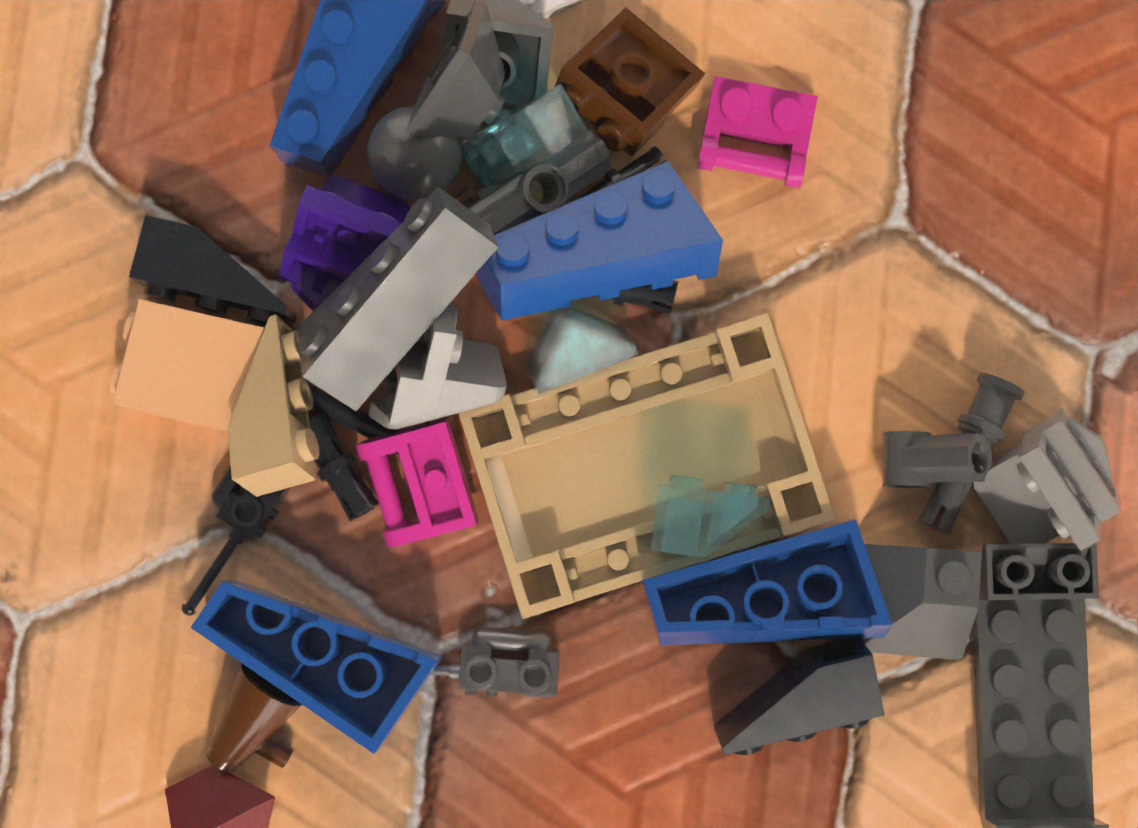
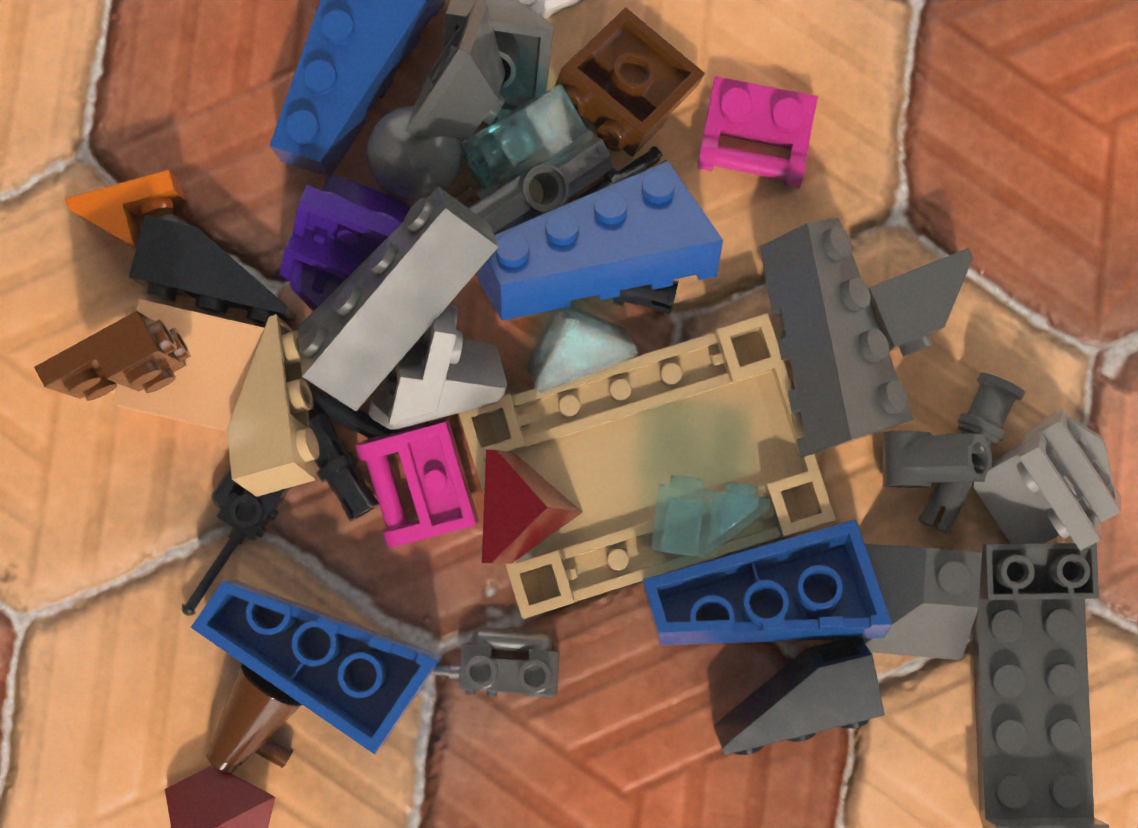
(117, 206): none -> orange slope
(128, 352): none -> reddish brown plate
(518, 508): none -> dark red slope
(831, 339): none -> dark grey wedge
(919, 302): none -> dark grey slope

